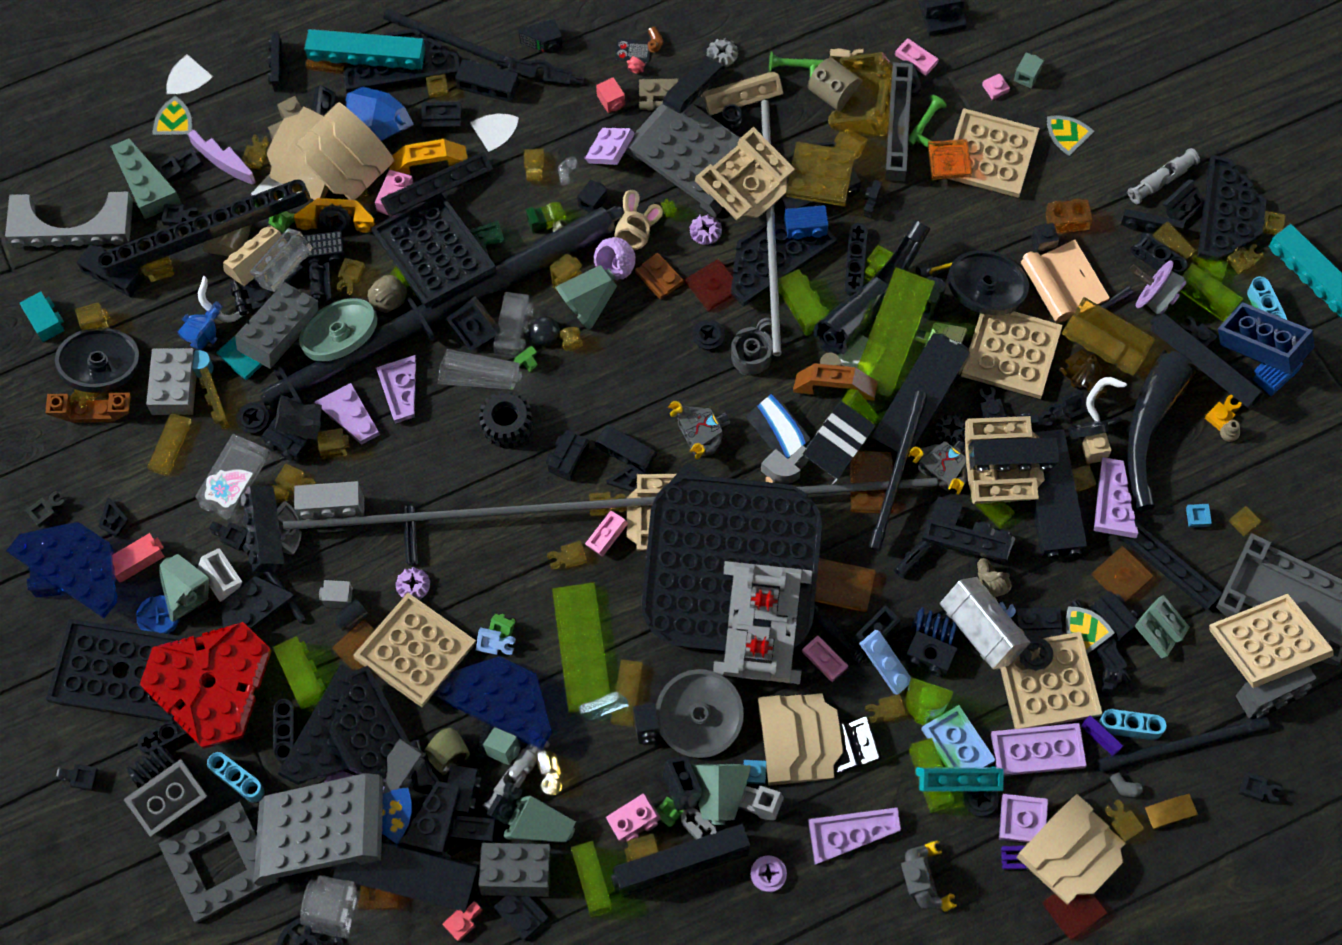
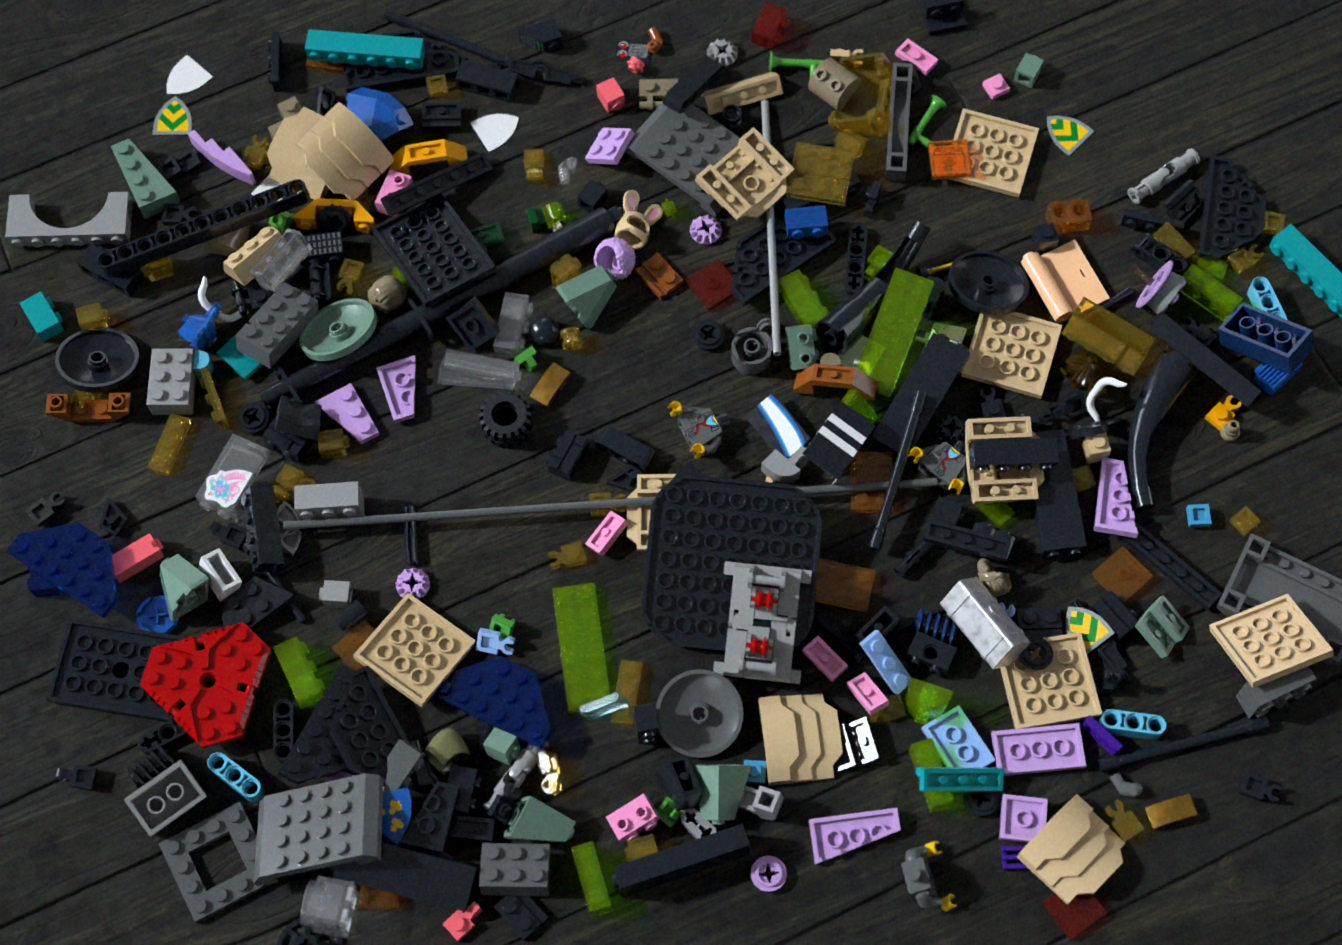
(549, 384): none -> pearl gold slope
(769, 25): none -> clear red brick
(801, 346): none -> sand green brick
(868, 693): none -> bright pink plate

